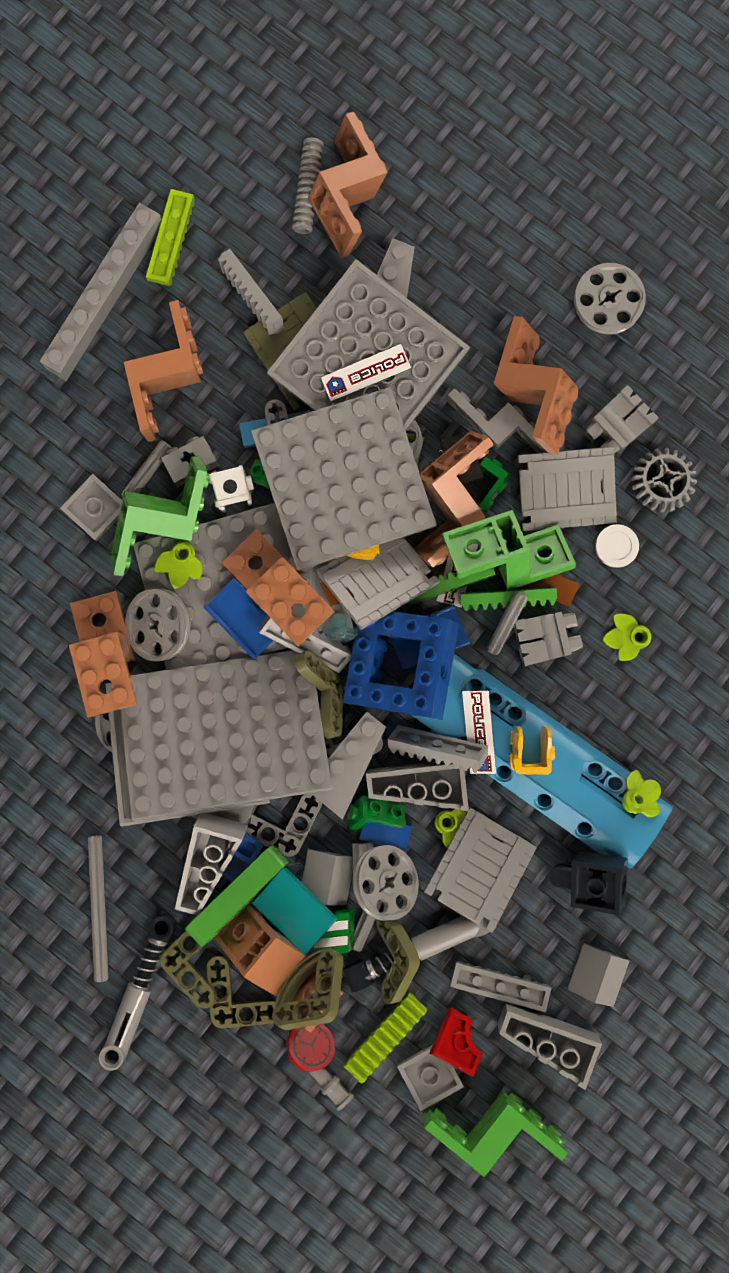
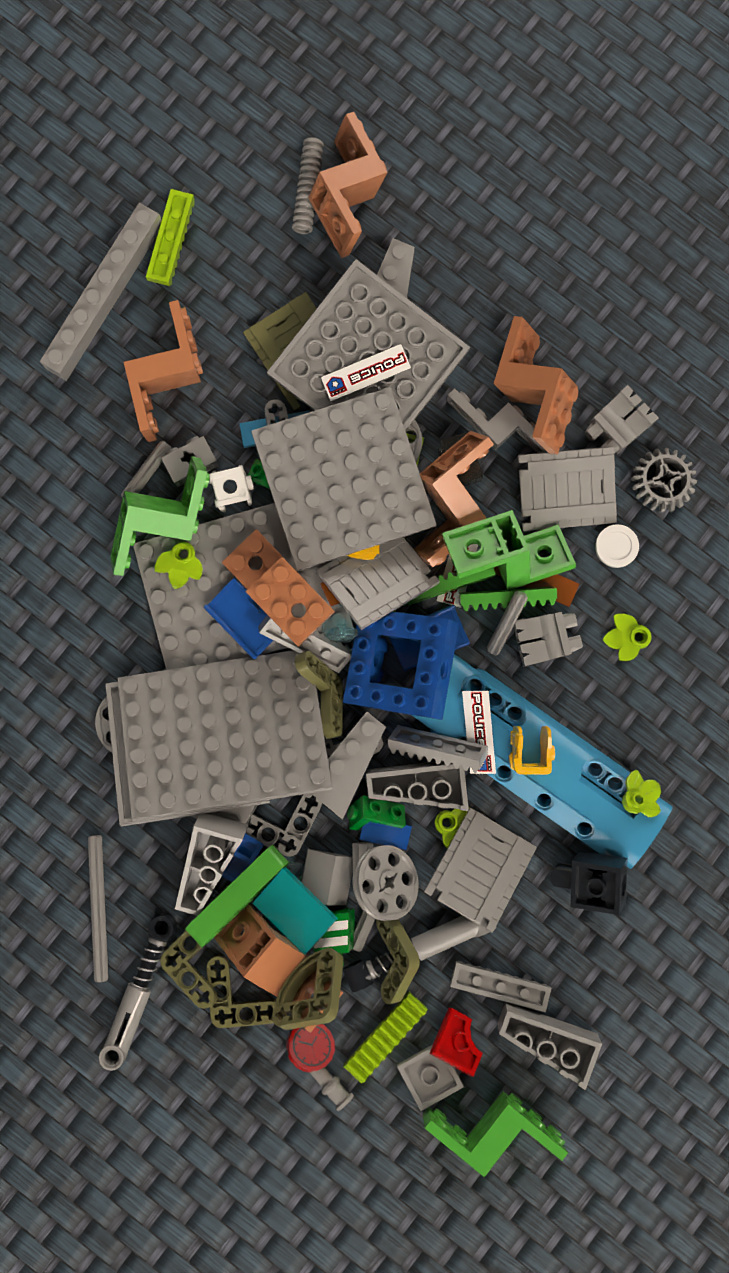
(93, 507): light grey plate -> none
(102, 654): nougat bracket -> none
(165, 627): light grey wedge -> none
(251, 292): light grey gear -> none
(493, 470): green bracket -> none
(598, 975): light grey slope -> none
(609, 287): light grey wedge -> none

